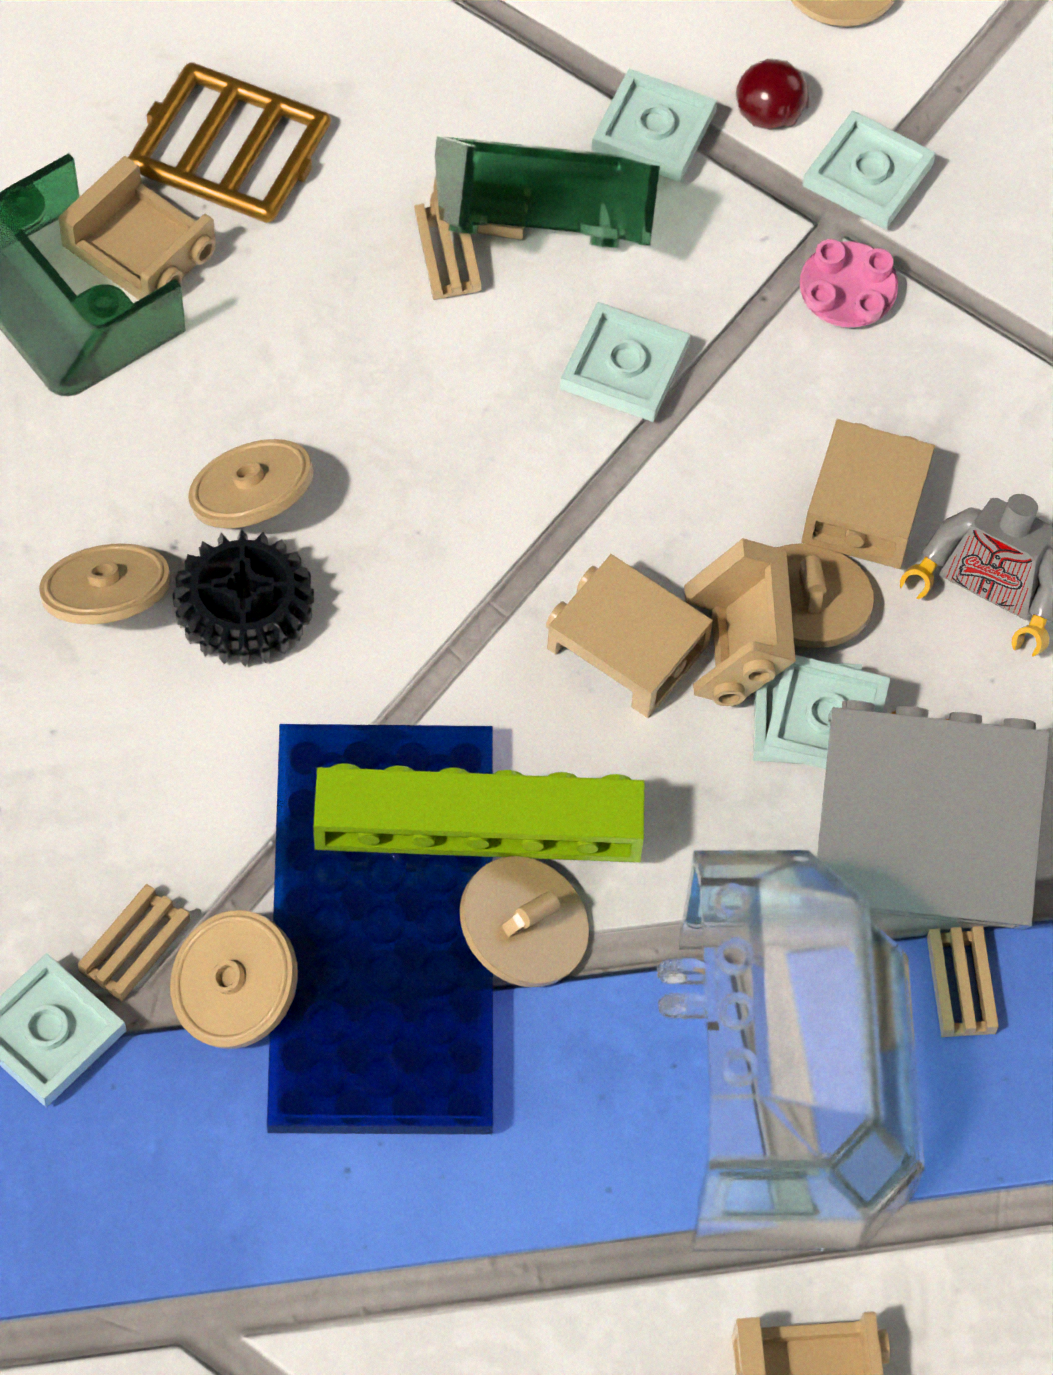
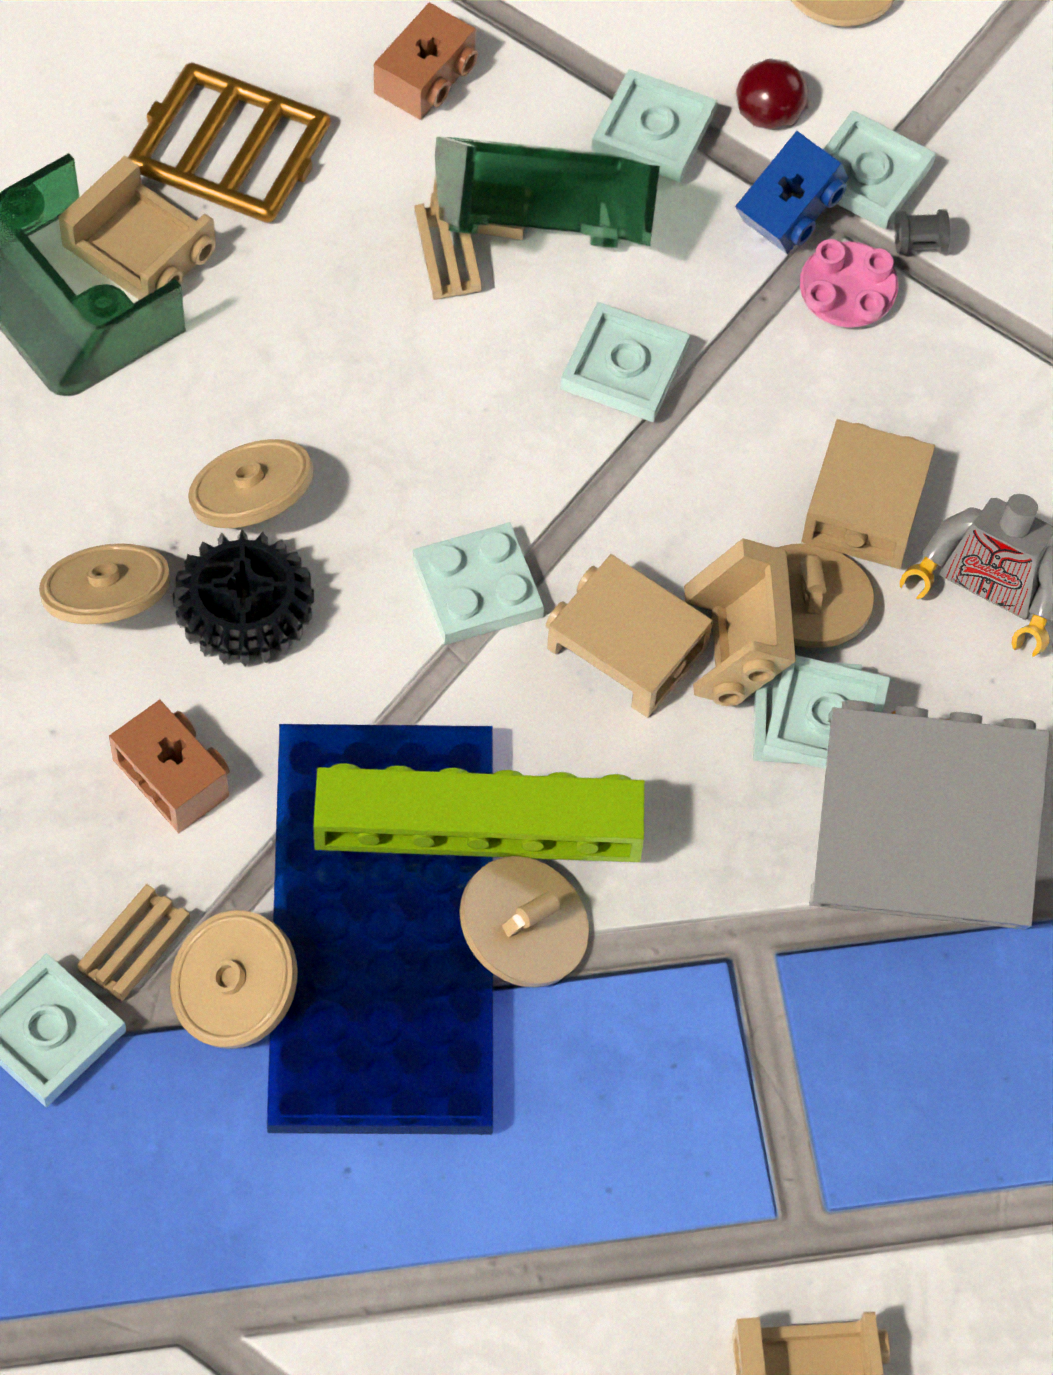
(170, 765): none -> nougat brick
(425, 61): none -> nougat brick
(478, 583): none -> light aqua plate
(797, 169): none -> blue brick
(804, 1055): clear windscreen -> none
(922, 231): none -> dark grey bush
(957, 940): tan tile -> none

